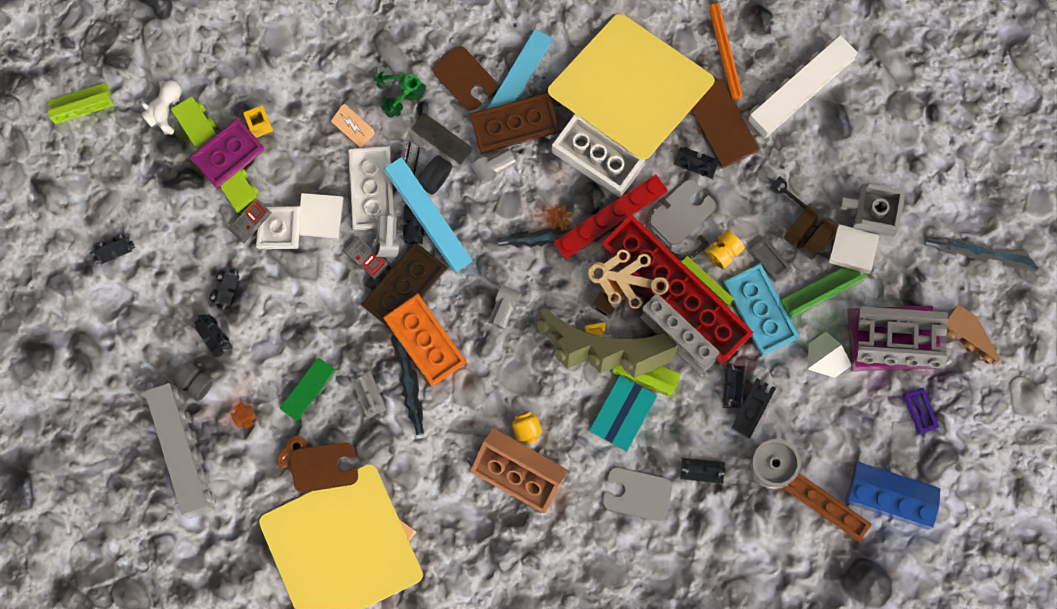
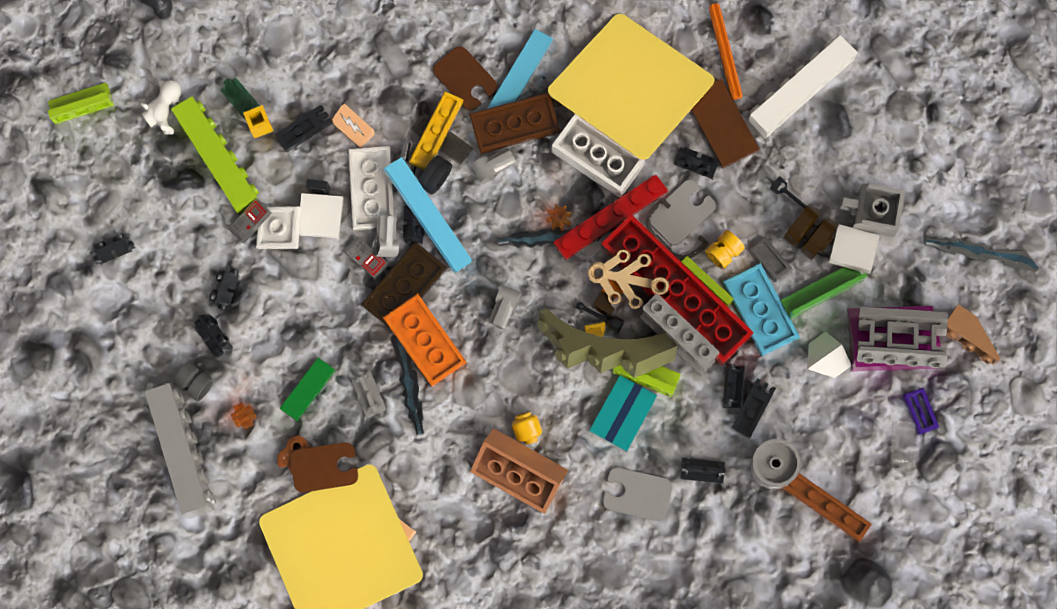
(227, 153): magenta tile -> none
(238, 96): none -> clear green hinge
(303, 128): none -> black hinge
(318, 186): none -> black tile
(409, 84): dark green plant -> none
(436, 130): none -> yellow tile
(614, 323): none -> black hinge
(894, 496): blue slope -> none

